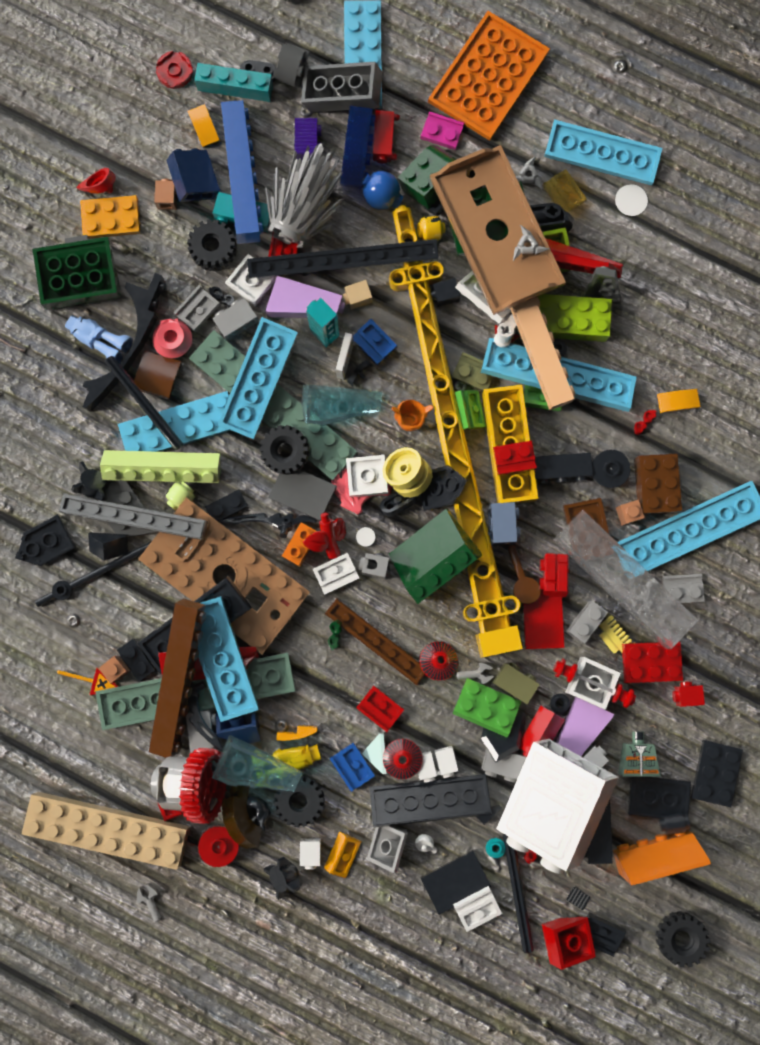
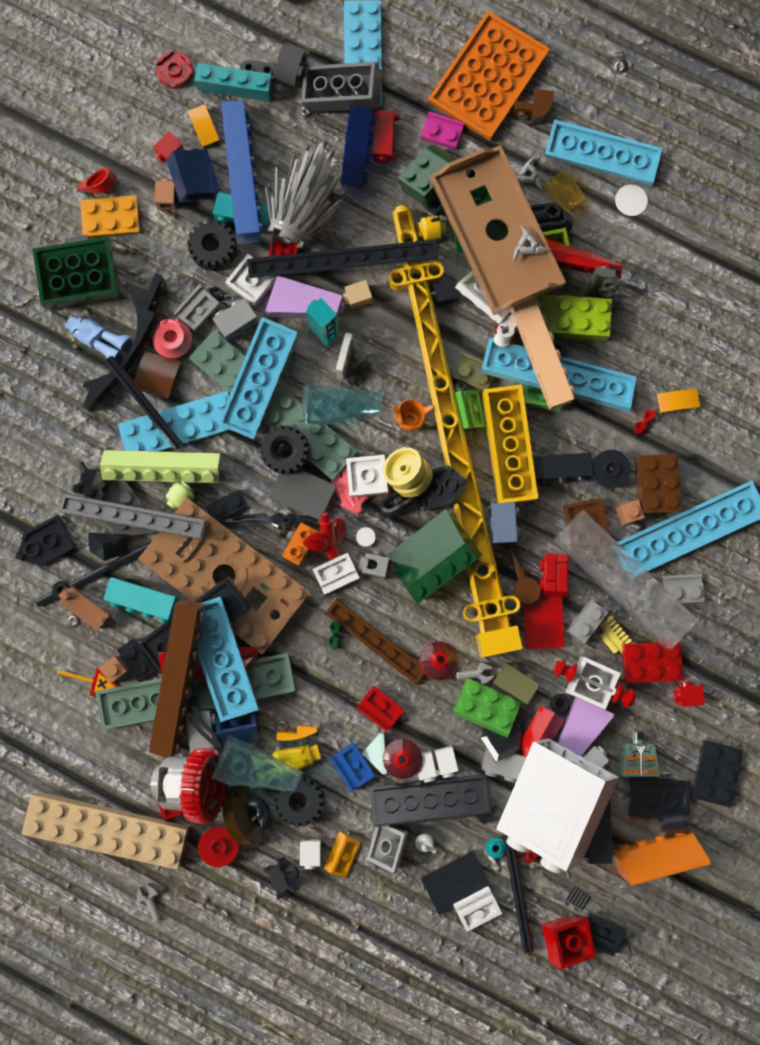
(83, 607): none -> nougat brick
(141, 599): none -> brick
(165, 147): none -> red brick
(306, 135): dark purple brick -> none
(374, 342): blue plate -> none
(382, 190): blue brick -> none
(514, 457): red plate -> none
(537, 110): none -> reddish brown brick
(682, 954): black tyre -> none

